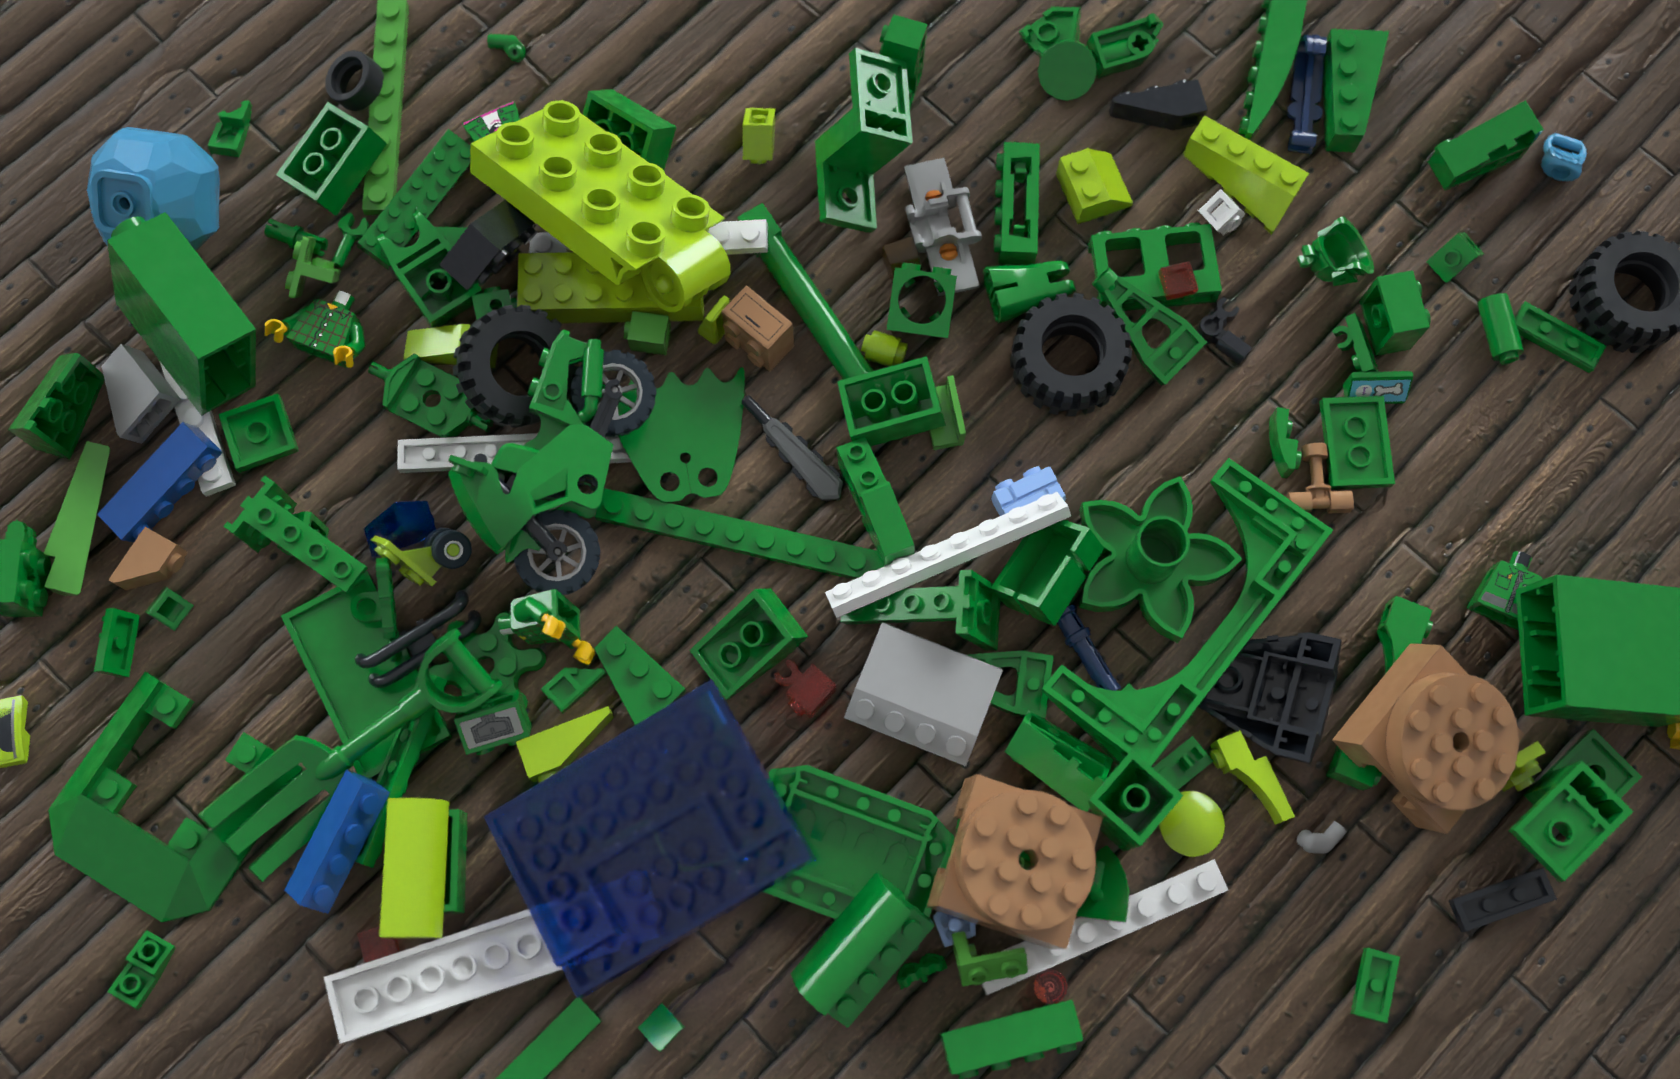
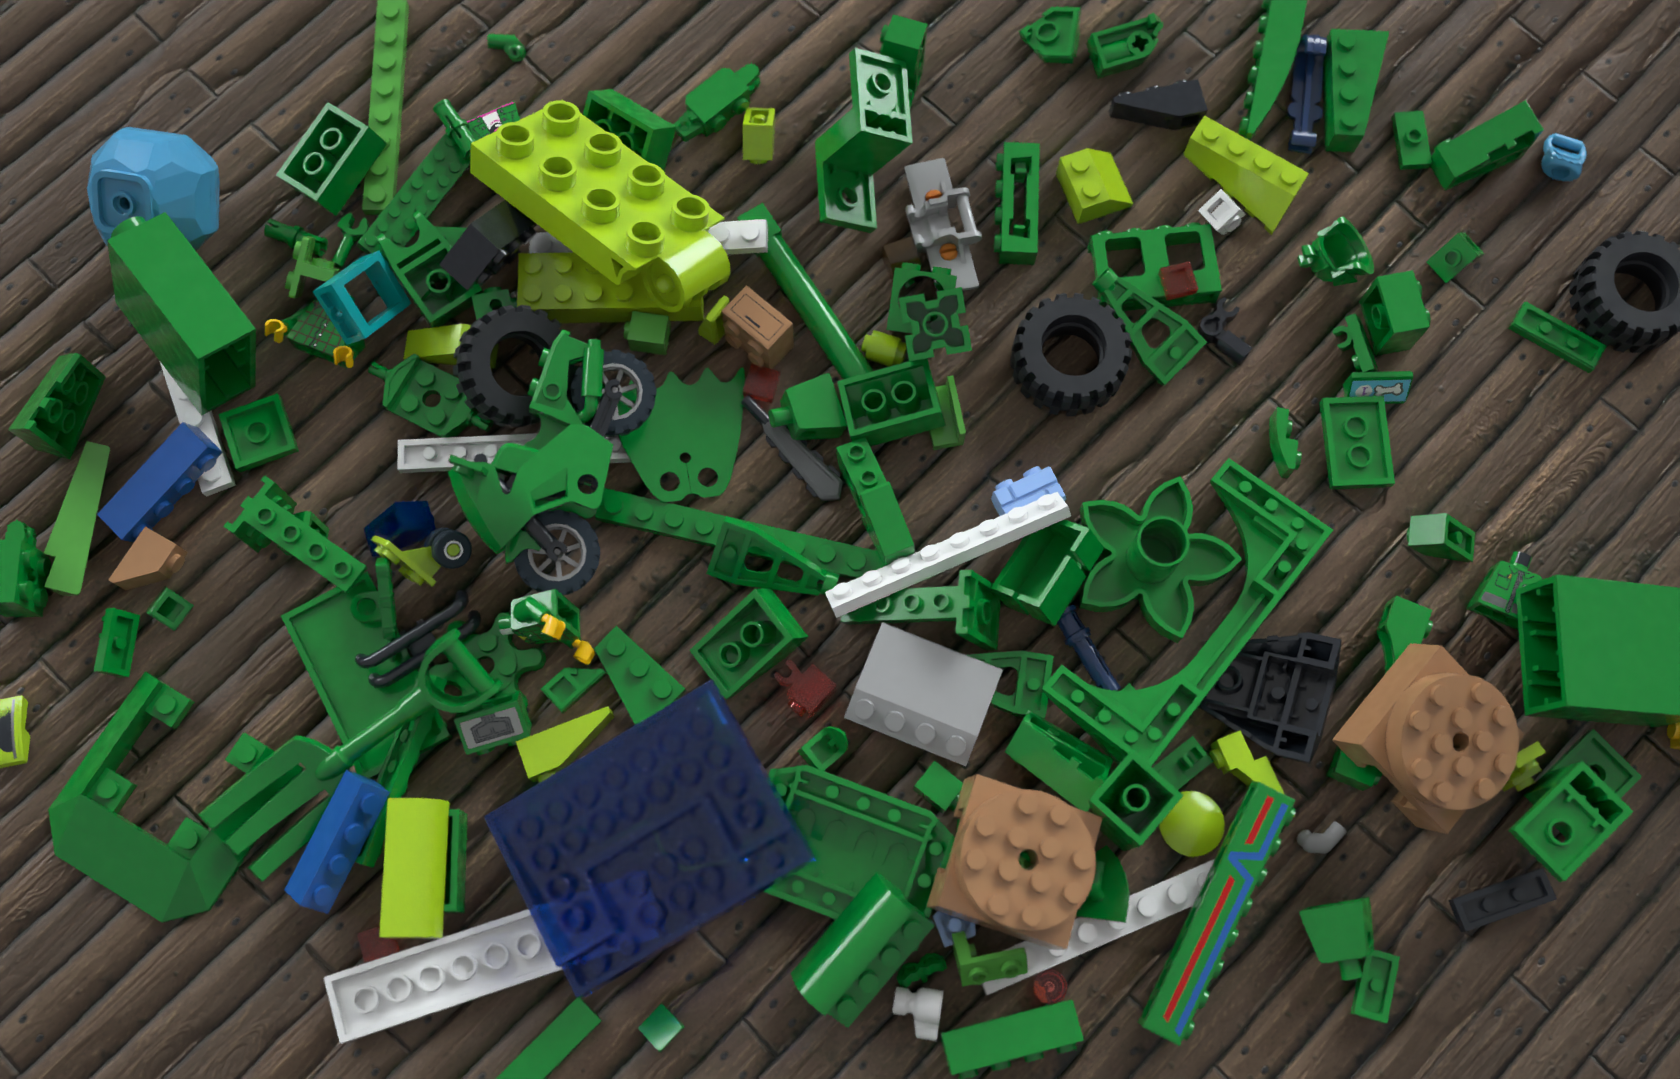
(136, 393): light grey slope -> none
(143, 970): green slope -> none
(231, 131): green slope -> none
(334, 297): none -> teal window
(367, 88): black tyre -> none
(455, 126): none -> green pin
(717, 101): none -> green hinge
(731, 551): none -> green plate
(761, 383): none -> clear red tile
(810, 410): none -> green torso
(825, 748): none -> green plate
(924, 340): none -> green brick
(924, 1006): none -> white piece
(939, 788): none -> green brick
(1018, 288): green piece -> none
(1067, 69): green tile -> none
(1216, 913): none -> green brick
(1320, 494): medium nougat bar -> none
(1341, 933): none -> green torso
(1411, 140): none -> green plate
(1441, 537): none -> green slope
(1500, 328): green brick -> none

